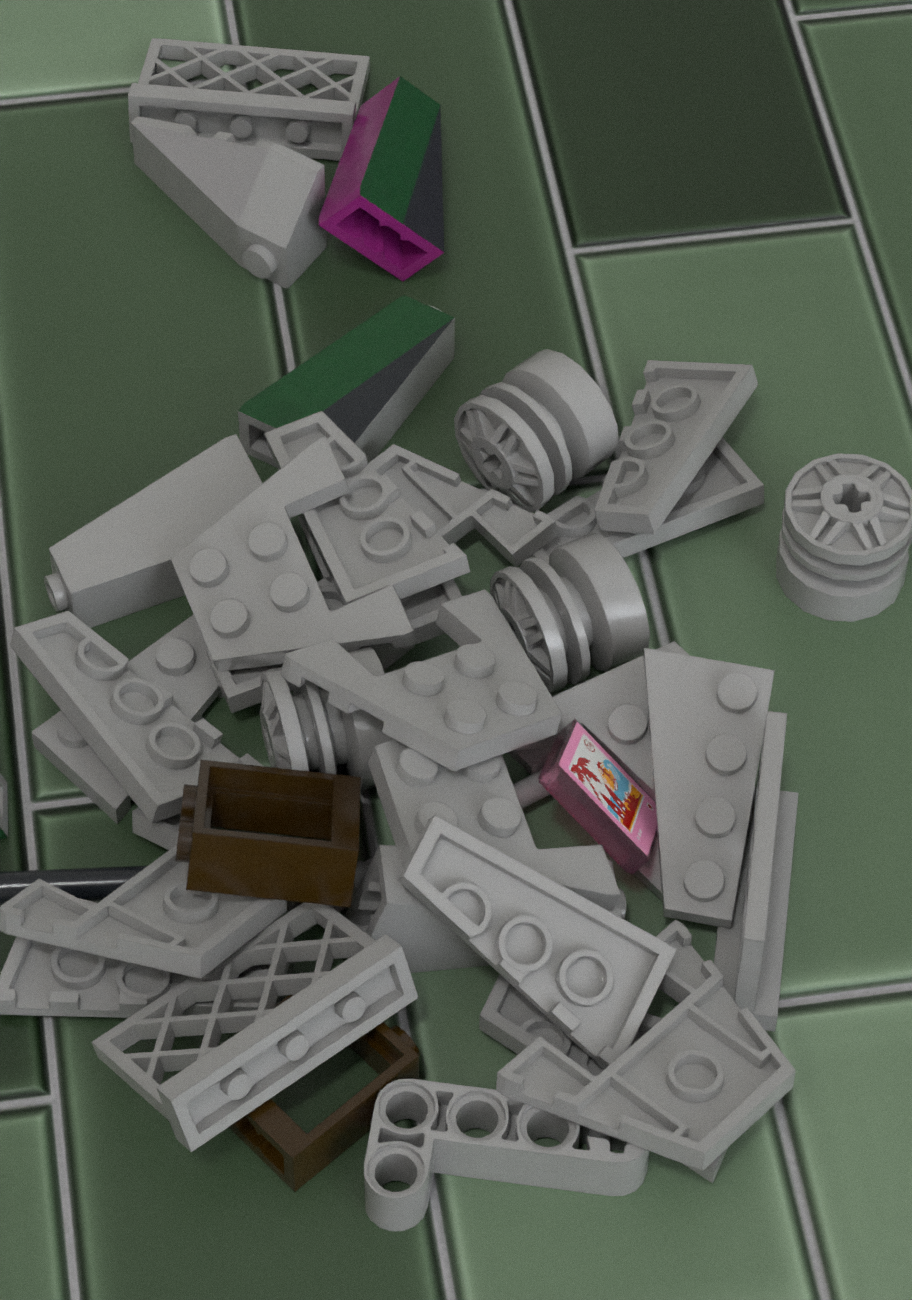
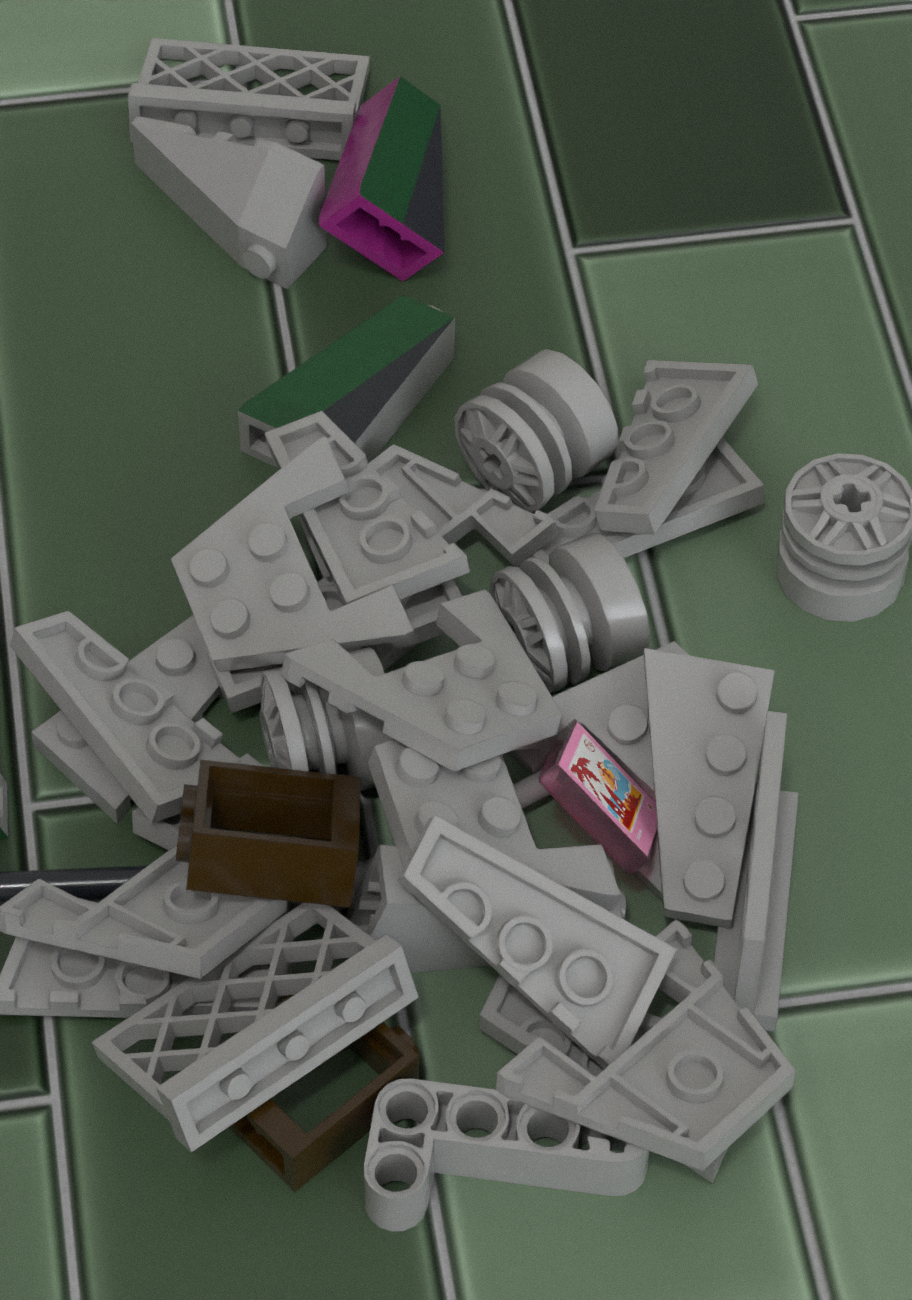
(126, 554): light grey slope -> none

